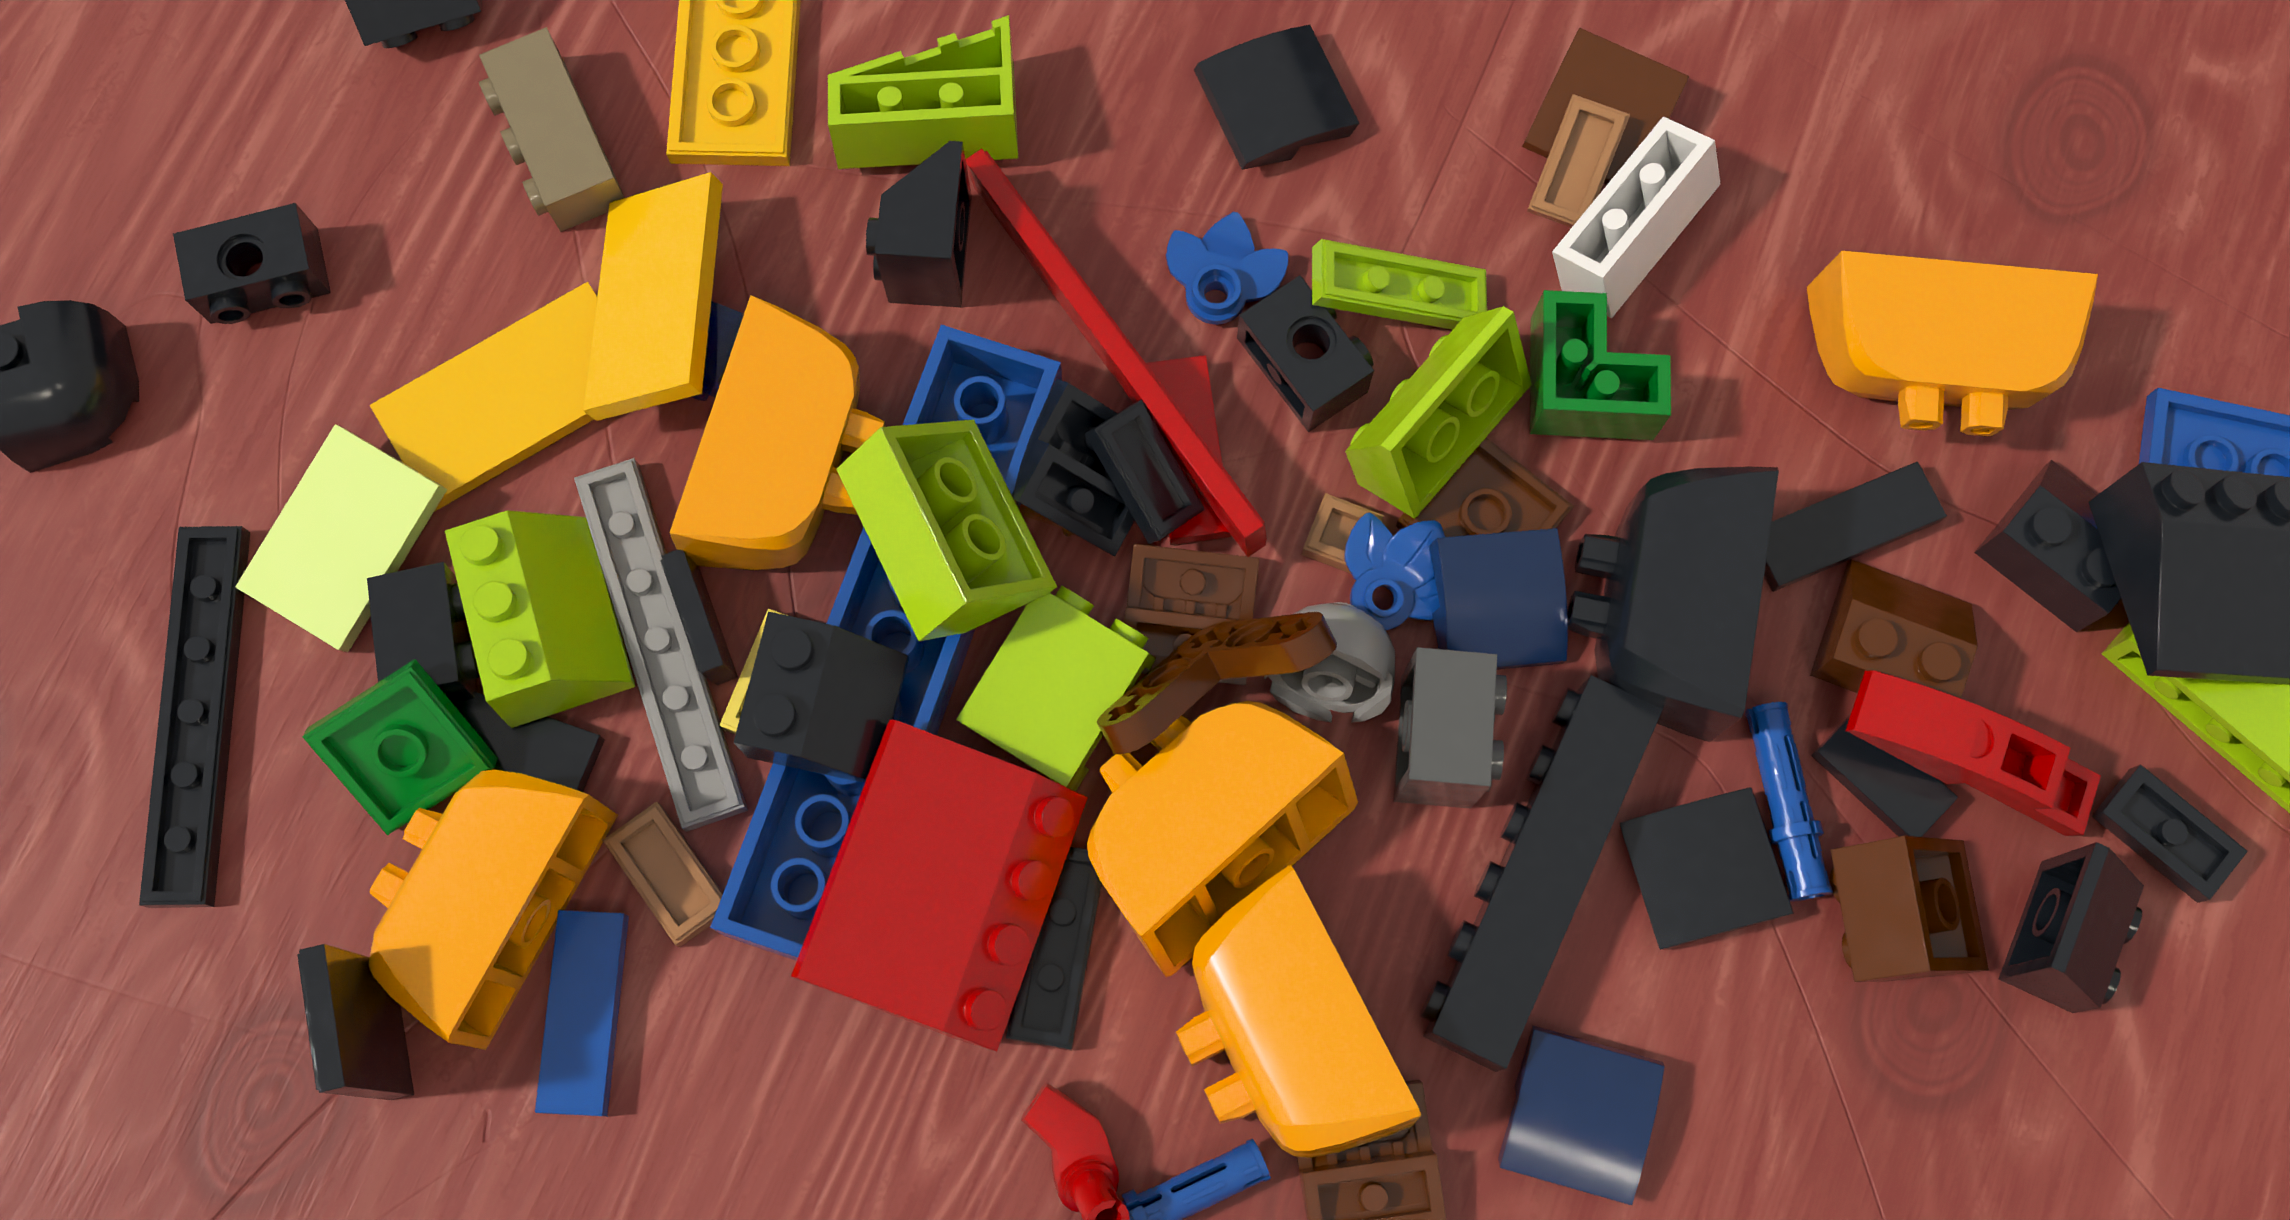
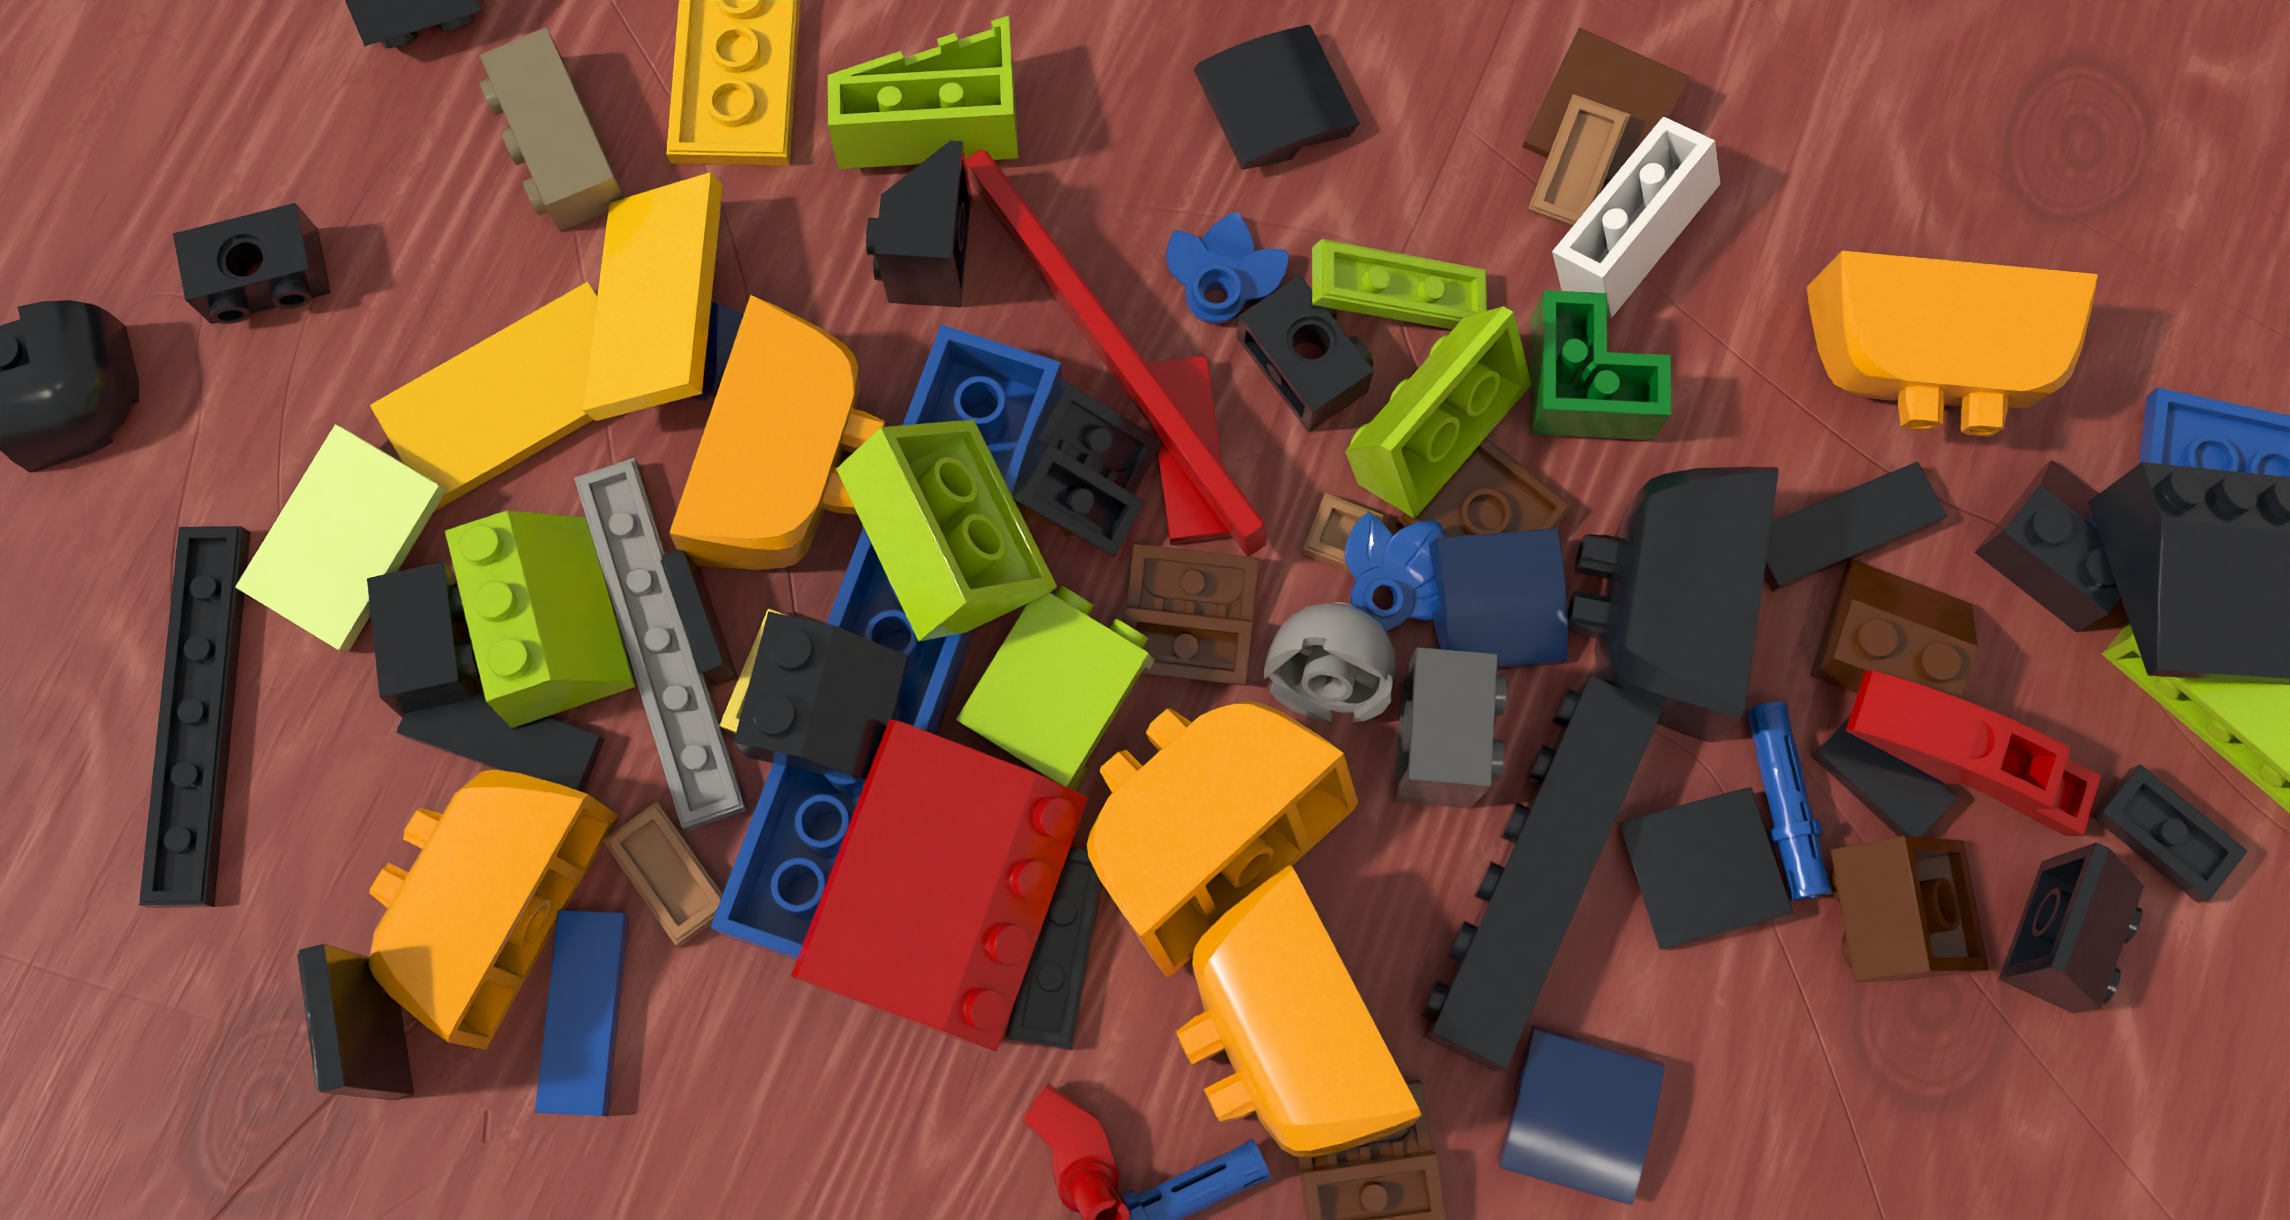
(400, 746): green tile -> none
(1145, 471): black tile -> none
(1215, 653): reddish brown beam -> none

